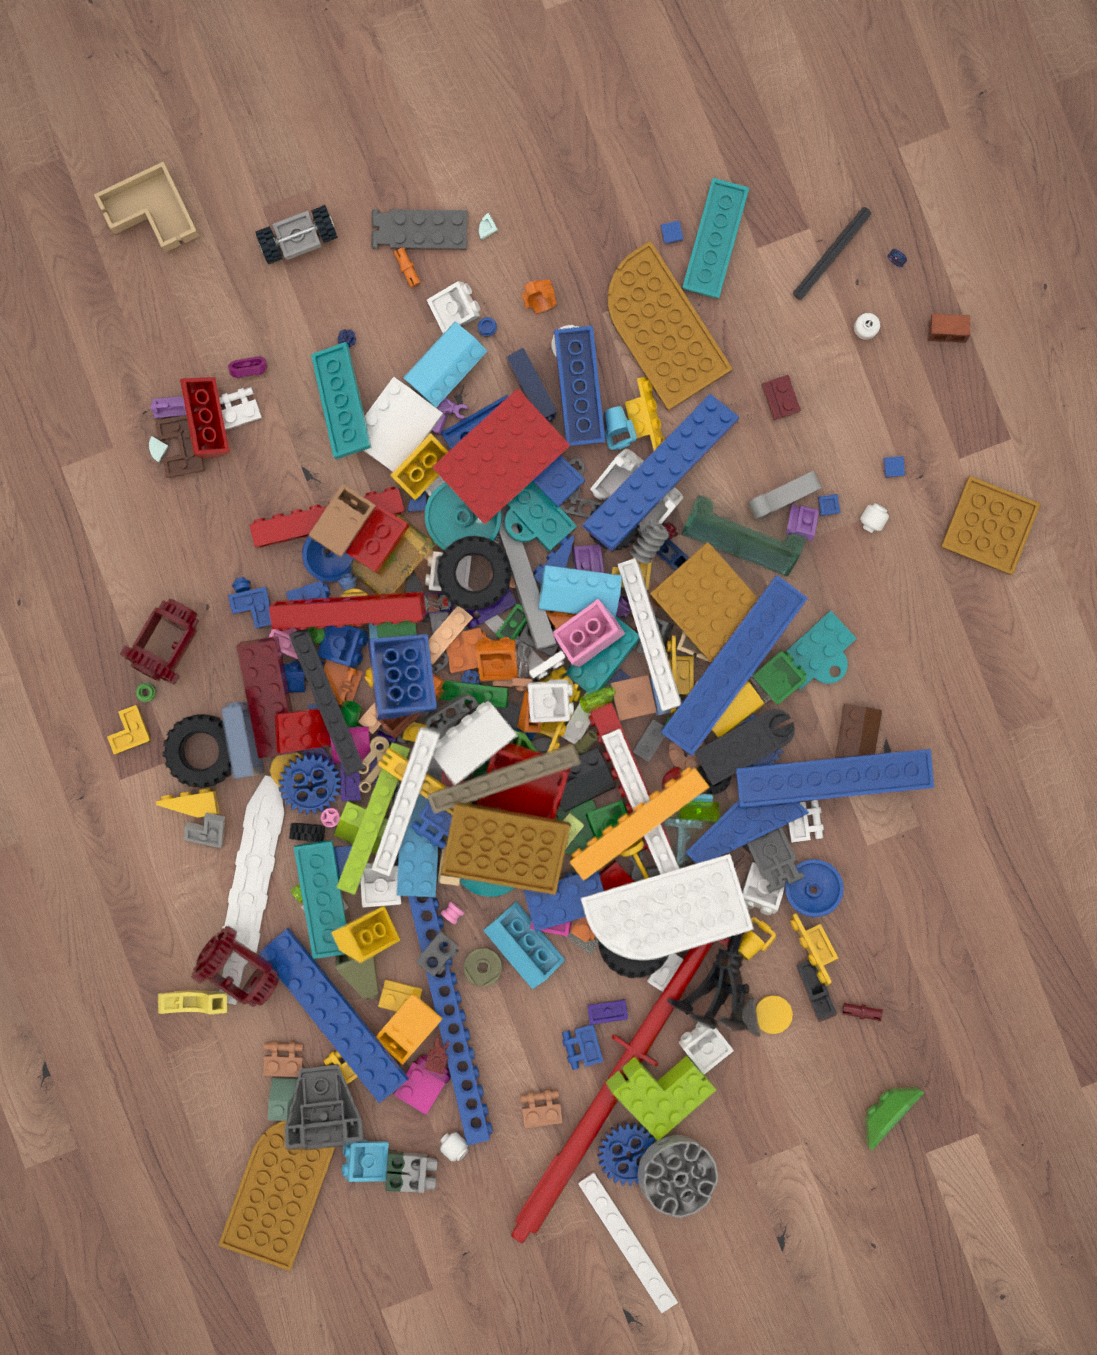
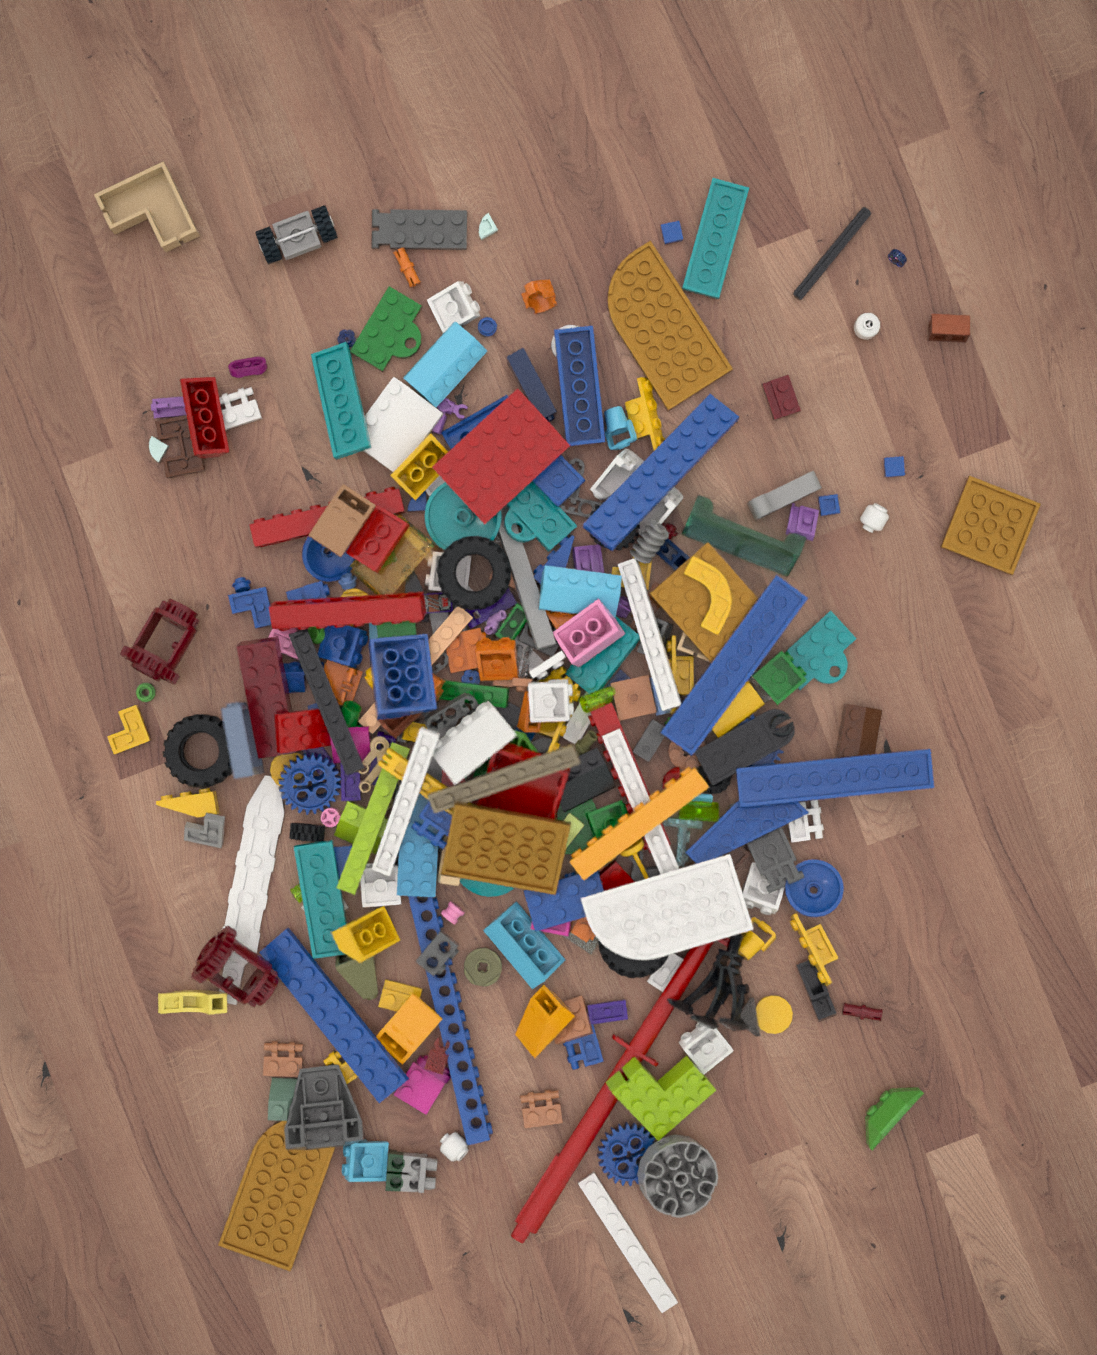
(389, 330): none -> green plate
(494, 621): none -> lavender arm
(542, 1020): none -> light orange slope
(579, 1025): none -> nougat plate
(719, 593): none -> yellow plate

